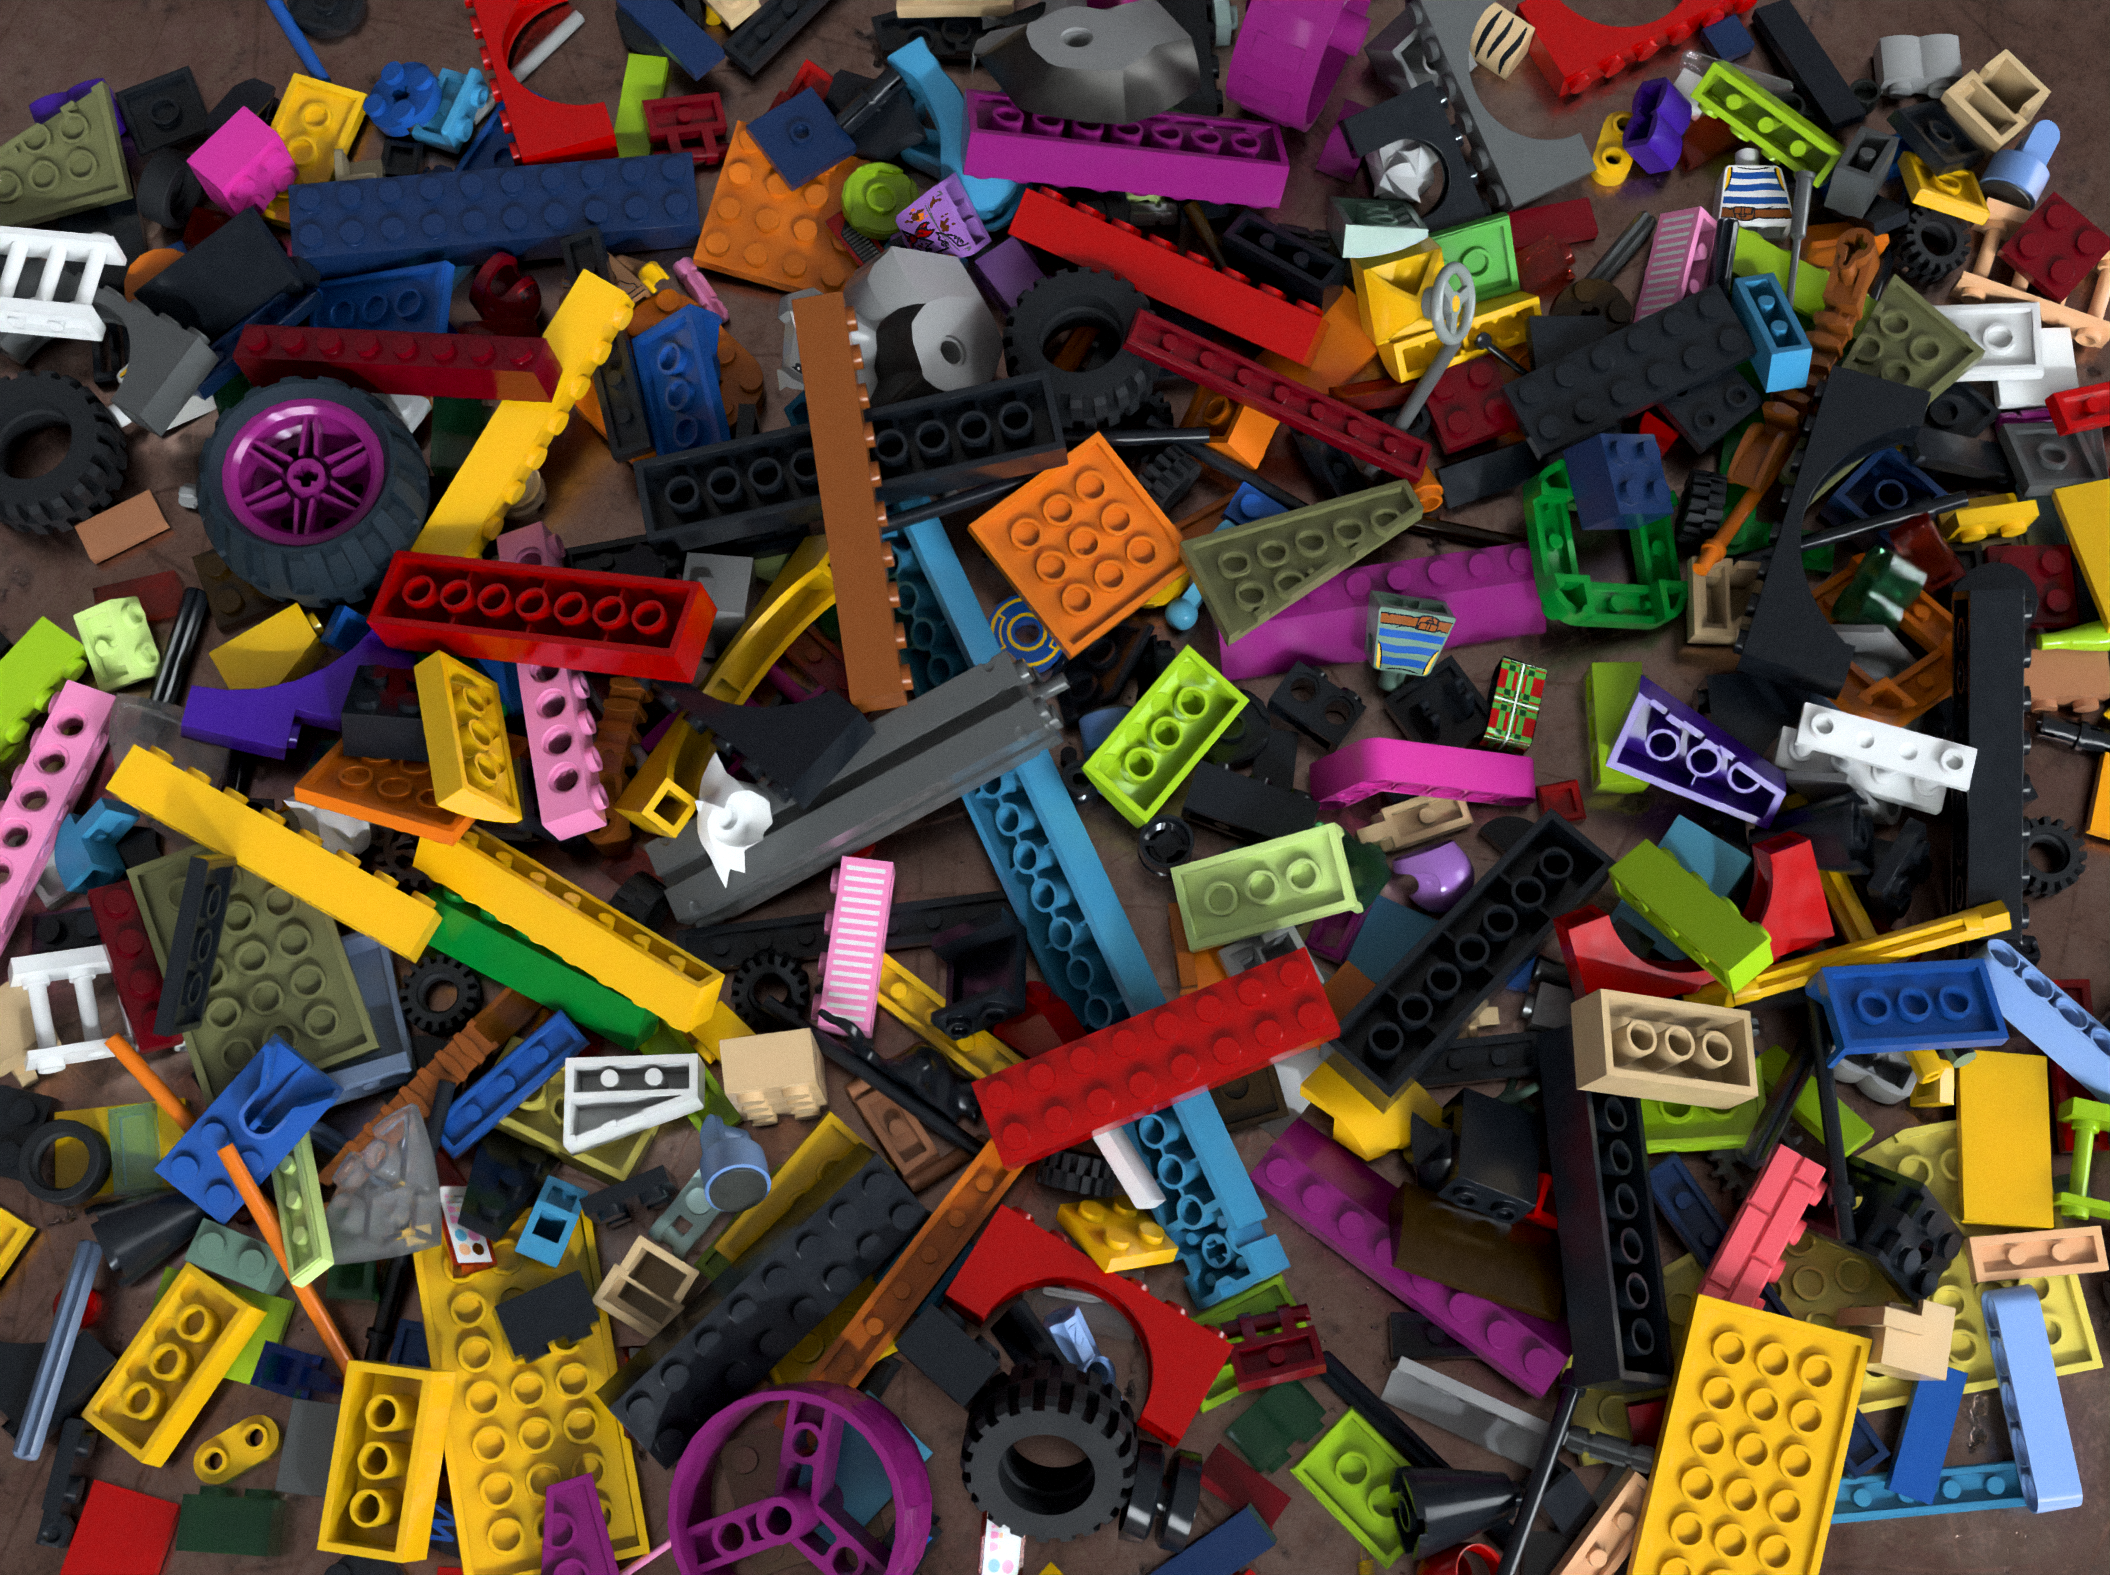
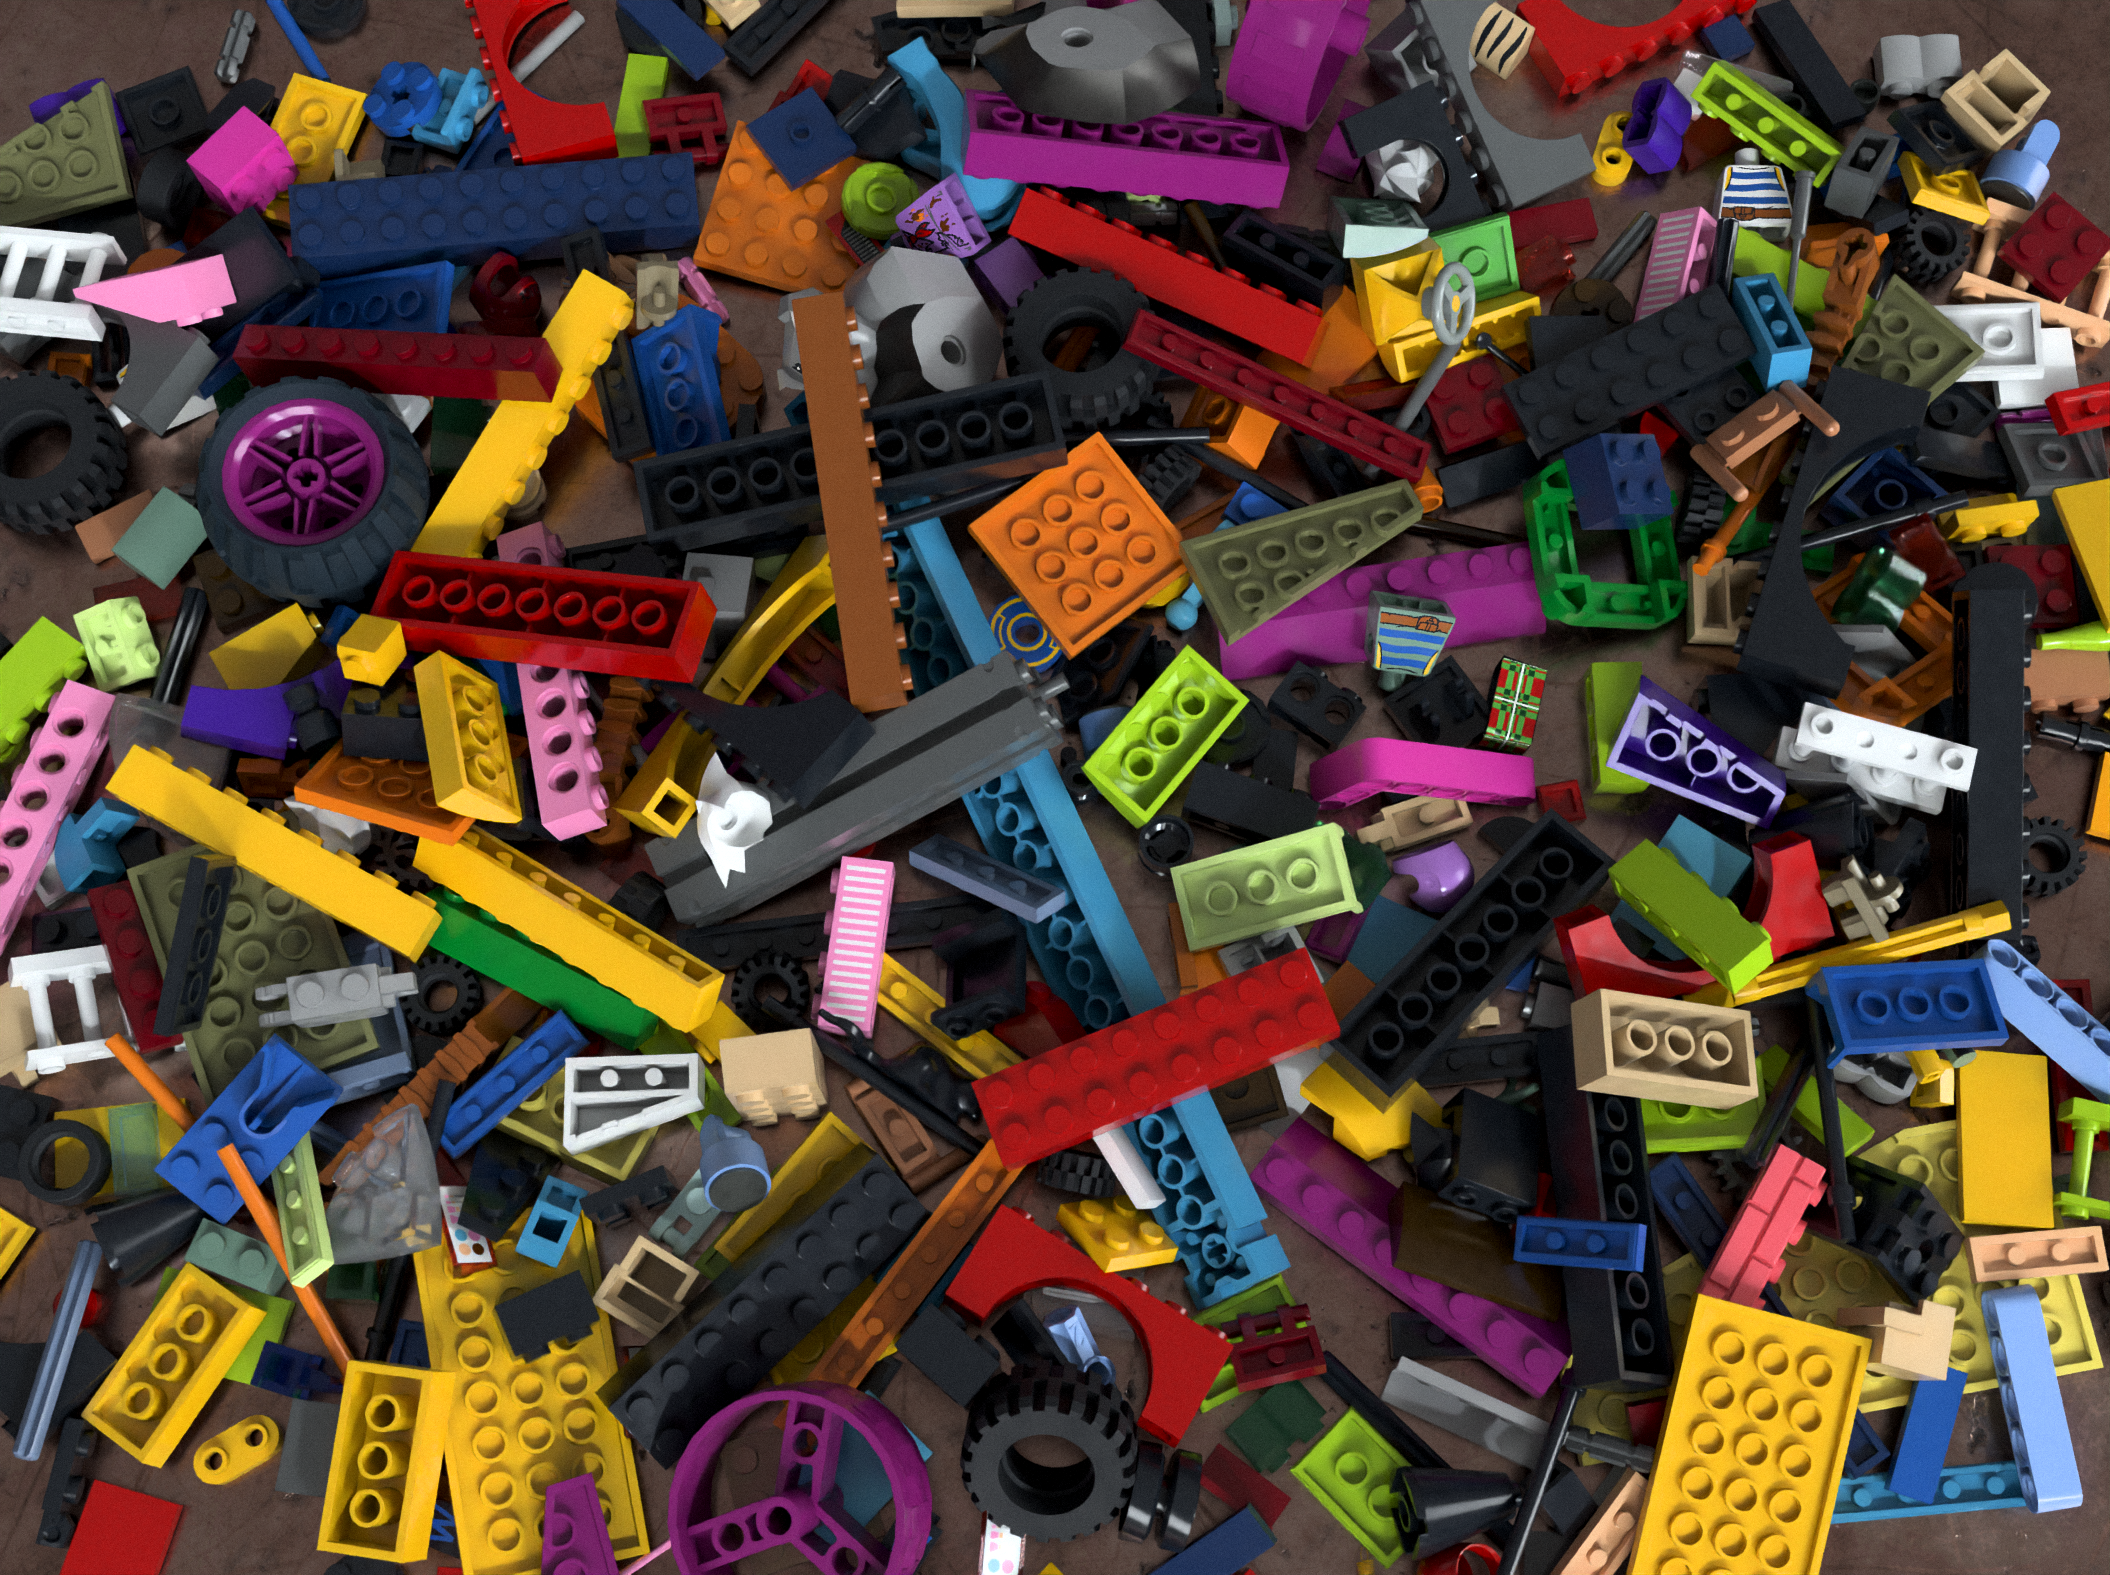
(72, 364): none -> orange tile
(162, 538): none -> sand green brick
(167, 293): none -> bright pink slope
(231, 1524): clear green brick -> none
(234, 46): none -> dark grey axle
(269, 777): none -> orange plate
(314, 725): none -> black piece
(336, 995): none -> light grey hinge
(371, 649): none -> yellow brick
(655, 290): none -> dark tan hips
(987, 878): none -> sand blue plate
(1580, 1243): none -> blue tile
(1754, 430): none -> nougat plate
(1868, 914): none -> dark tan hips

